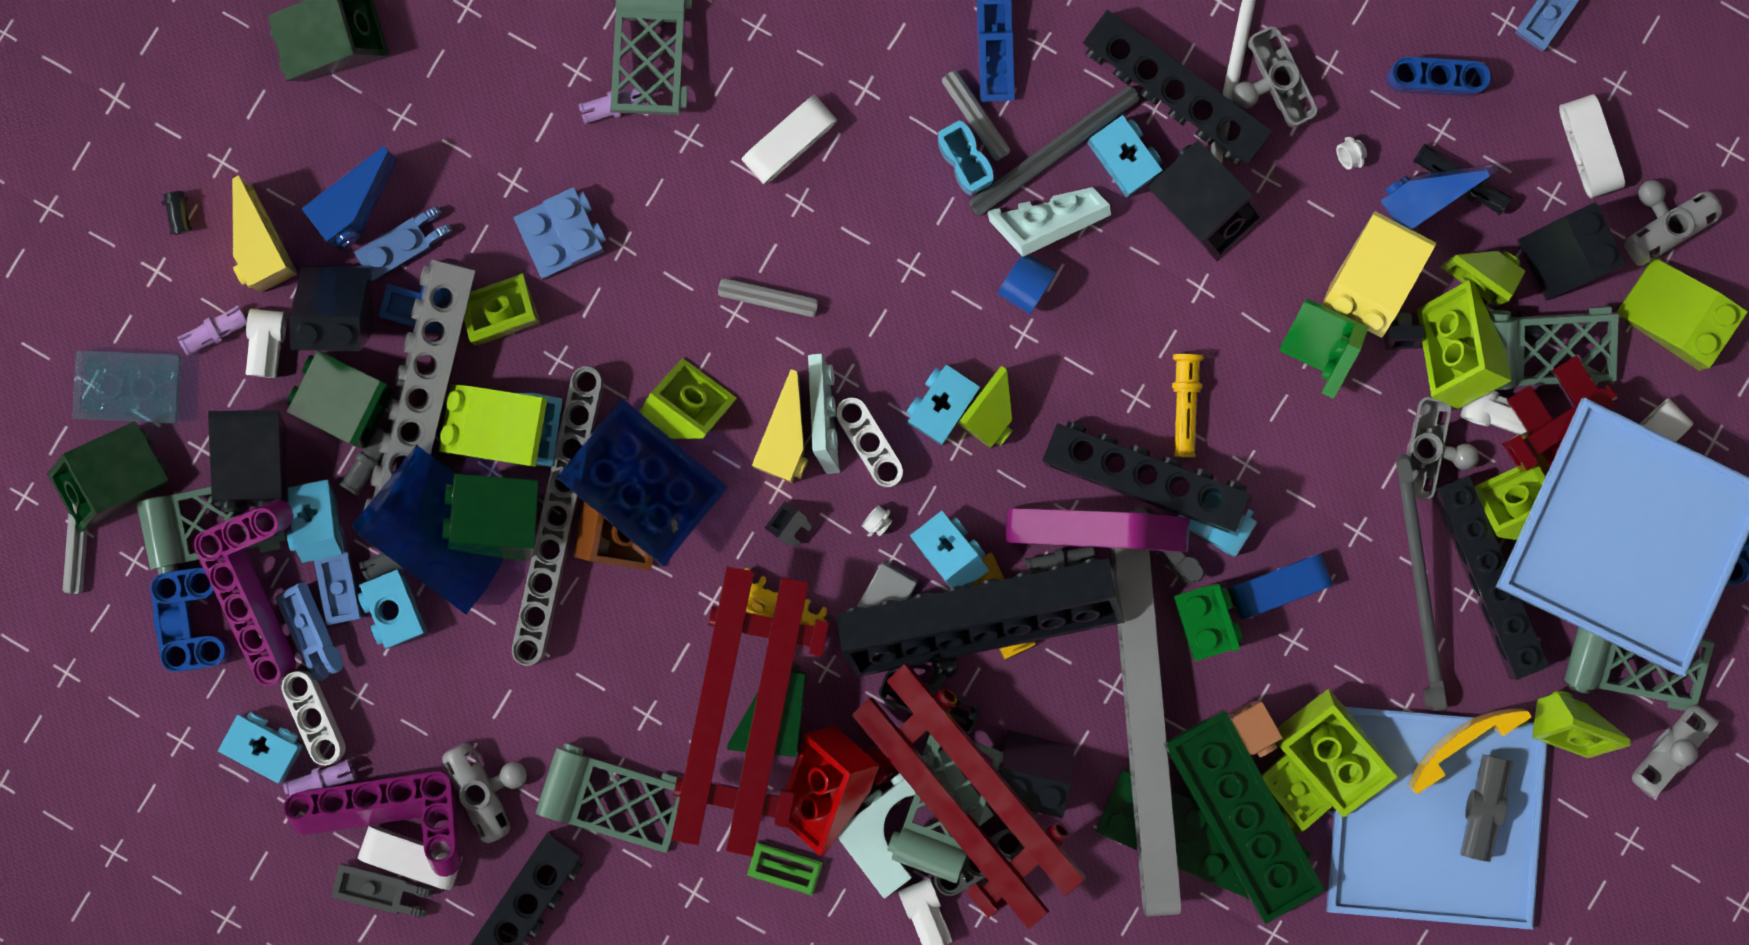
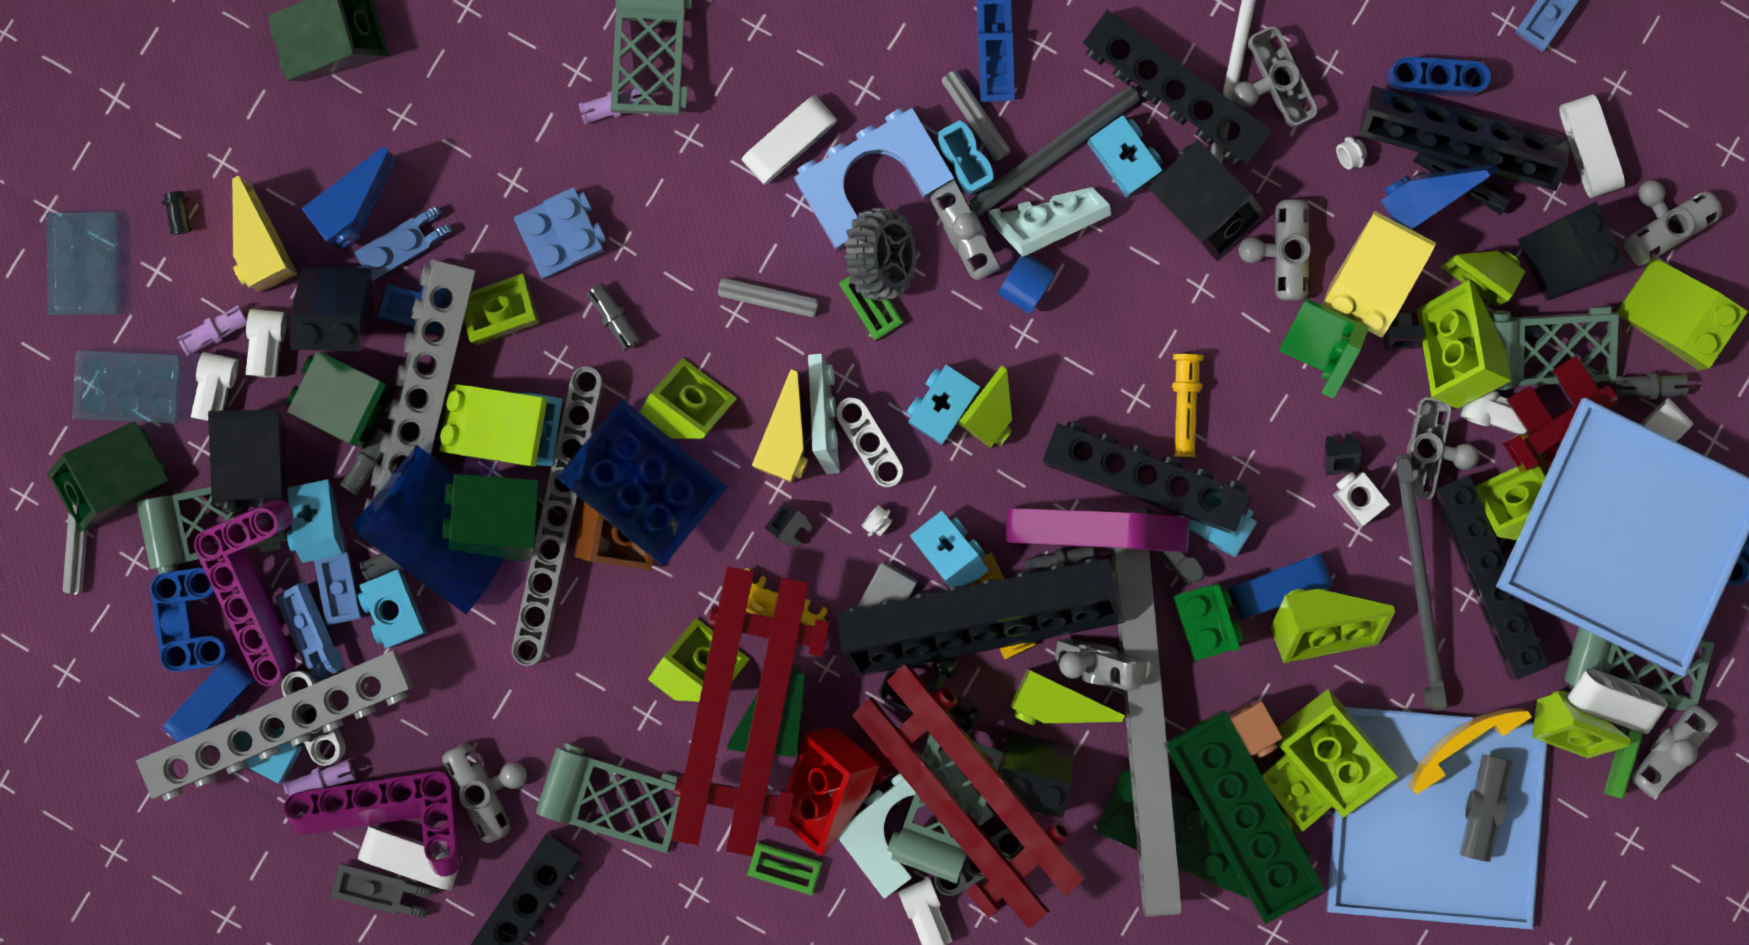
(82, 264): none -> clear light blue plate
(158, 767): none -> light grey brick
(210, 700): none -> blue beam
(214, 377): none -> white piece
(613, 316): none -> dark grey pin
(684, 665): none -> lime slope
(880, 254): none -> dark grey gear
(886, 328): none -> bright green tile
(899, 138): none -> light blue arch
(964, 230): none -> light grey piece
(1053, 703): none -> lime slope
(1099, 664): none -> light grey piece
(1294, 229): none -> light grey piece
(1327, 623): none -> lime slope
(1343, 456): none -> black tile
(1375, 500): none -> white brick
(1464, 138): none -> black brick
(1617, 700): none -> white beam
(1622, 765): none -> bright green tile
(1651, 386): none -> dark grey pin

